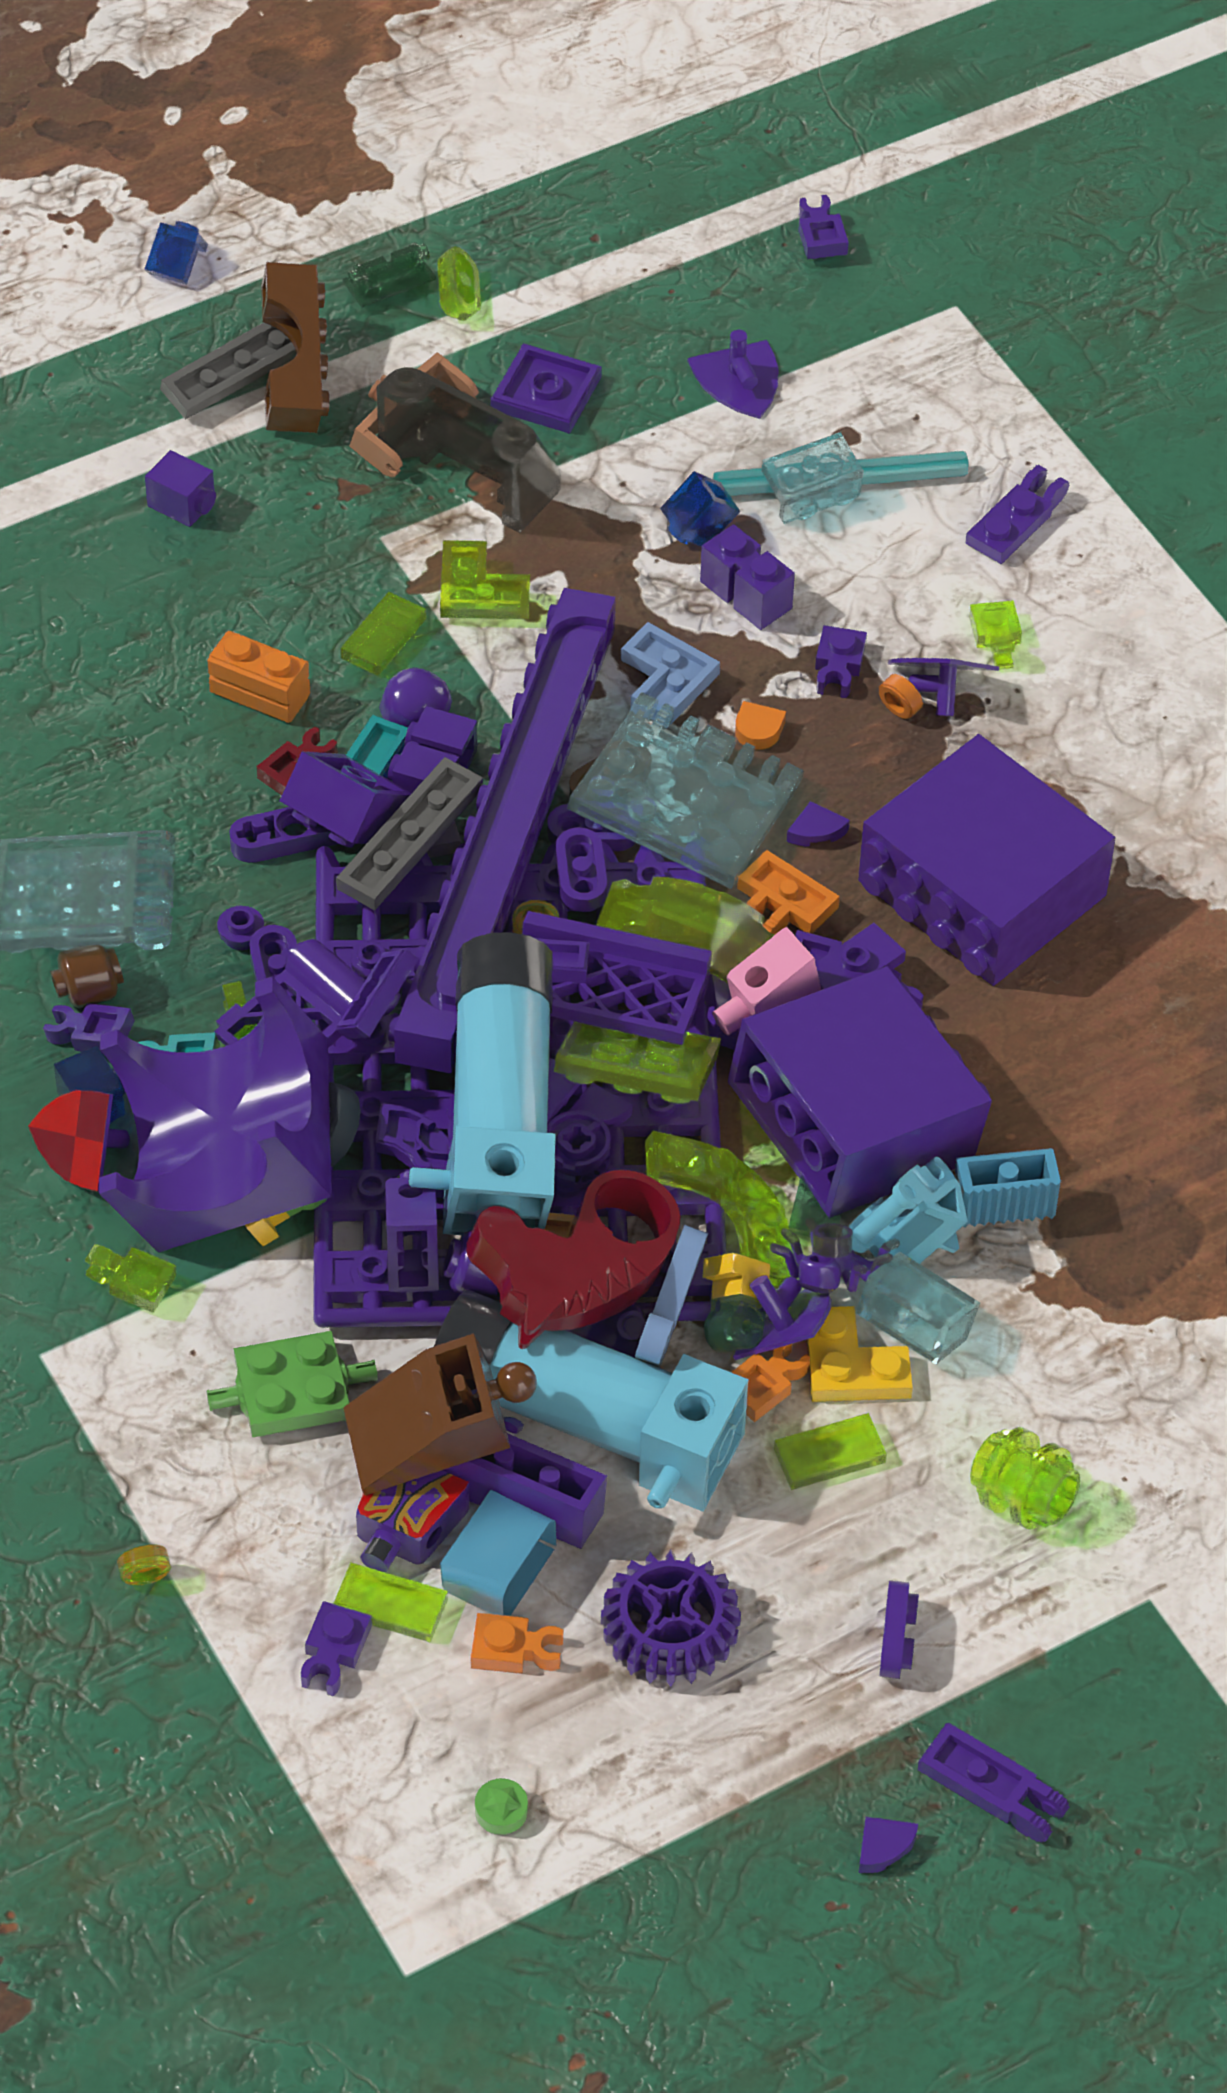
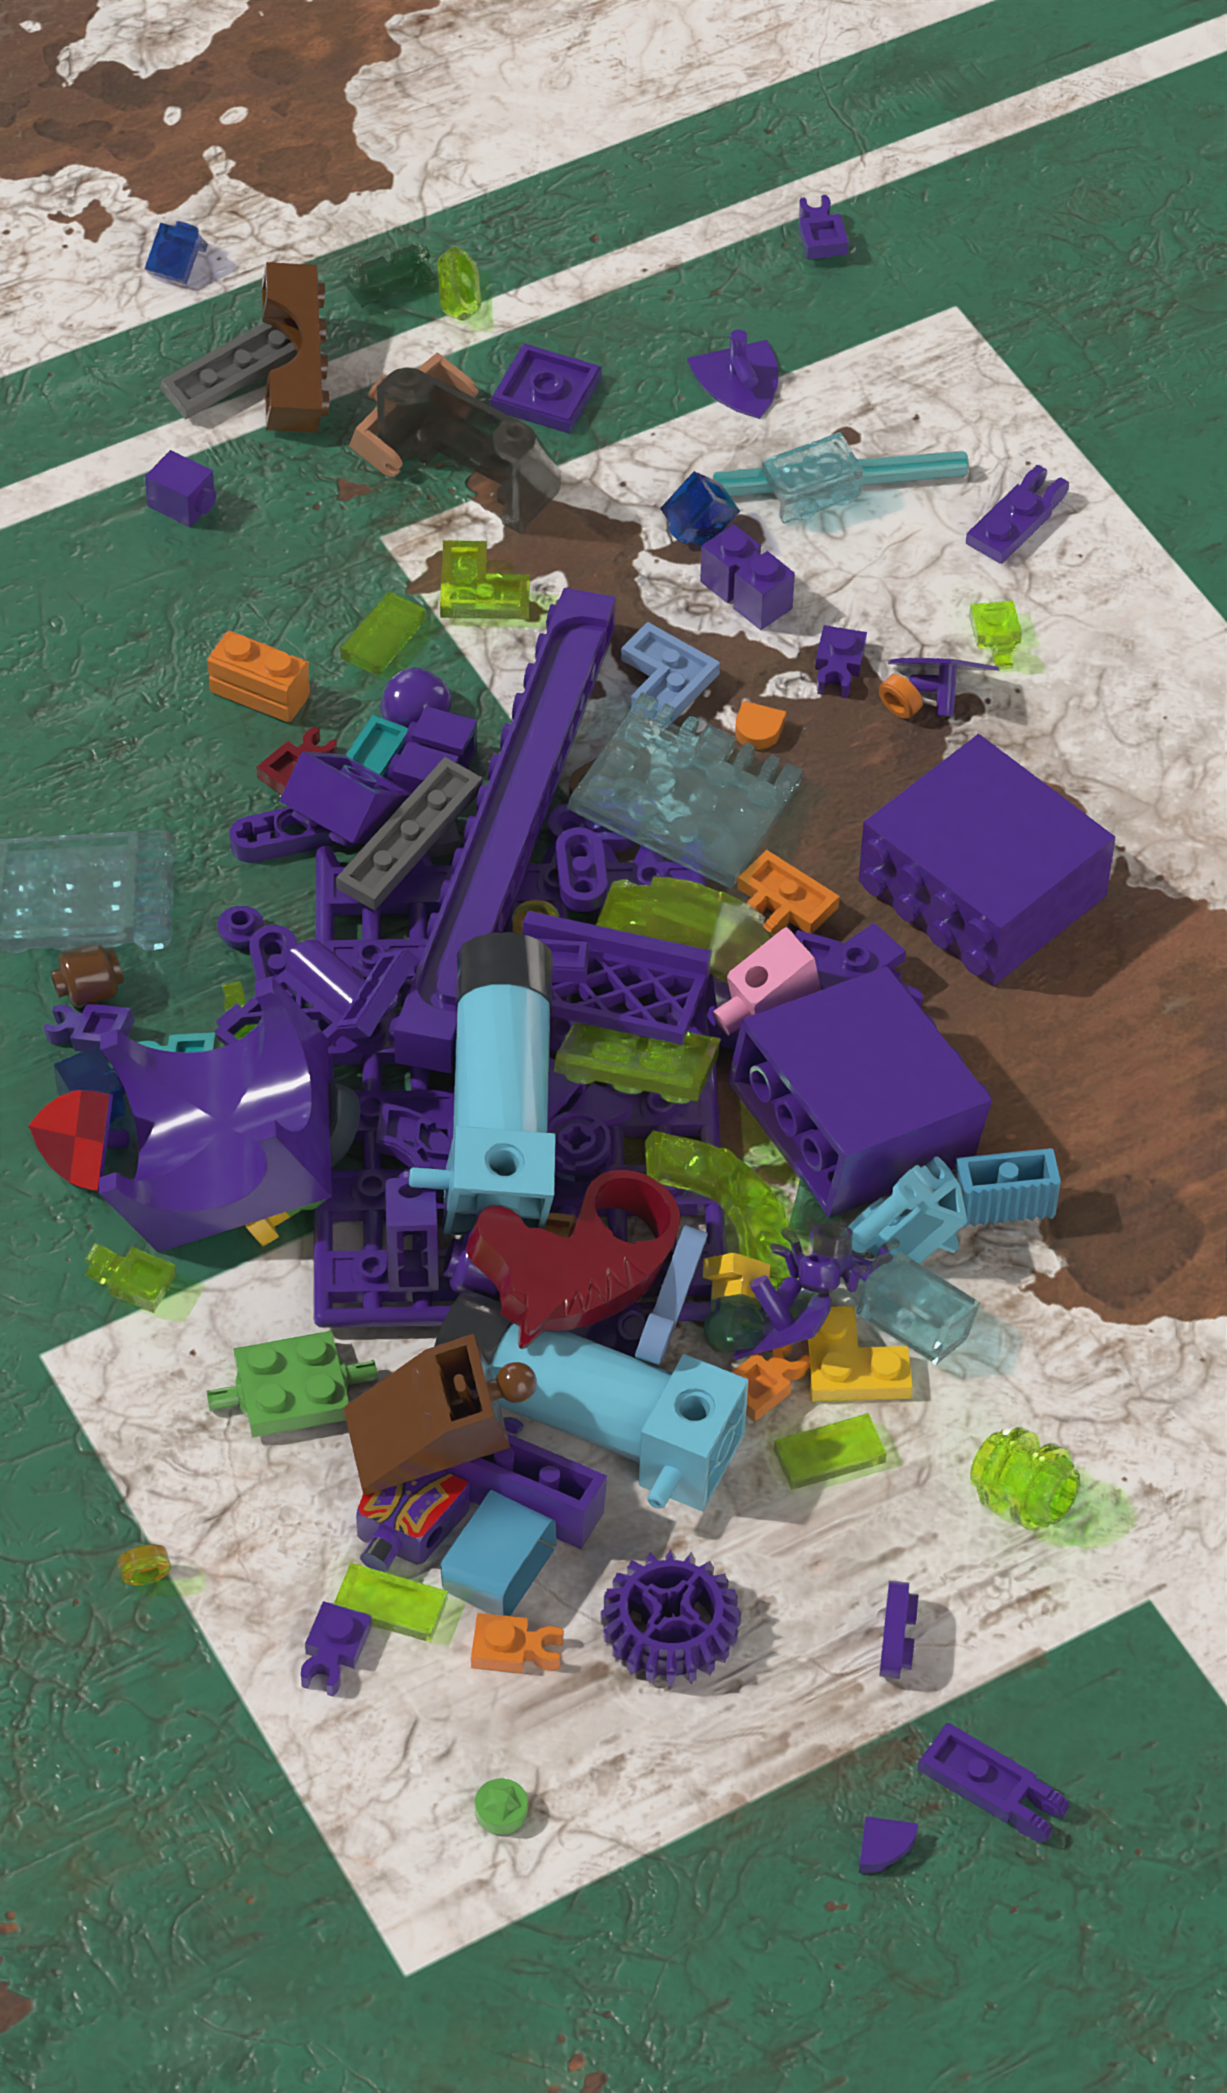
(817, 825): dark purple tile -> none

